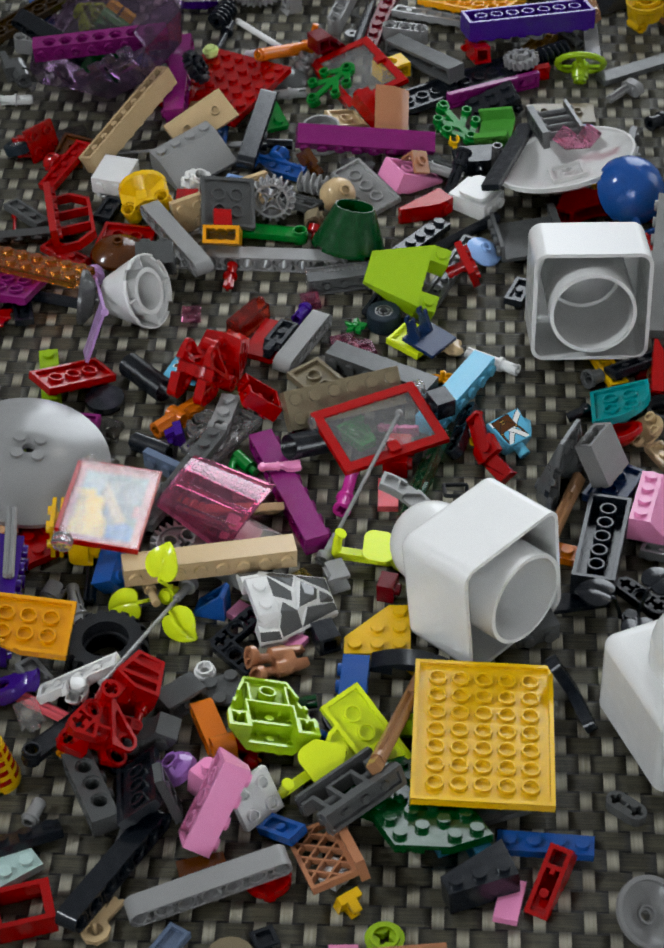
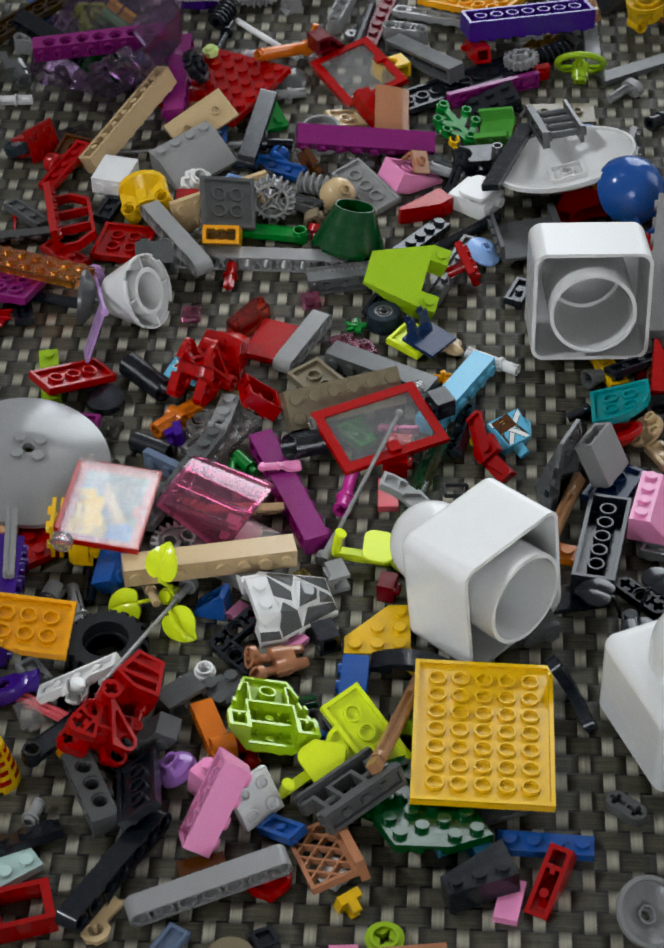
(114, 251): reddish brown dish -> none
(168, 792): dark grey tile -> none
(222, 216): red tile -> none
(278, 337): black hinge -> none
(303, 311): dark purple pin -> none
(304, 61): flat silver wheel -> none
(346, 70): green plant -> none
(569, 140): clear pink tile -> none

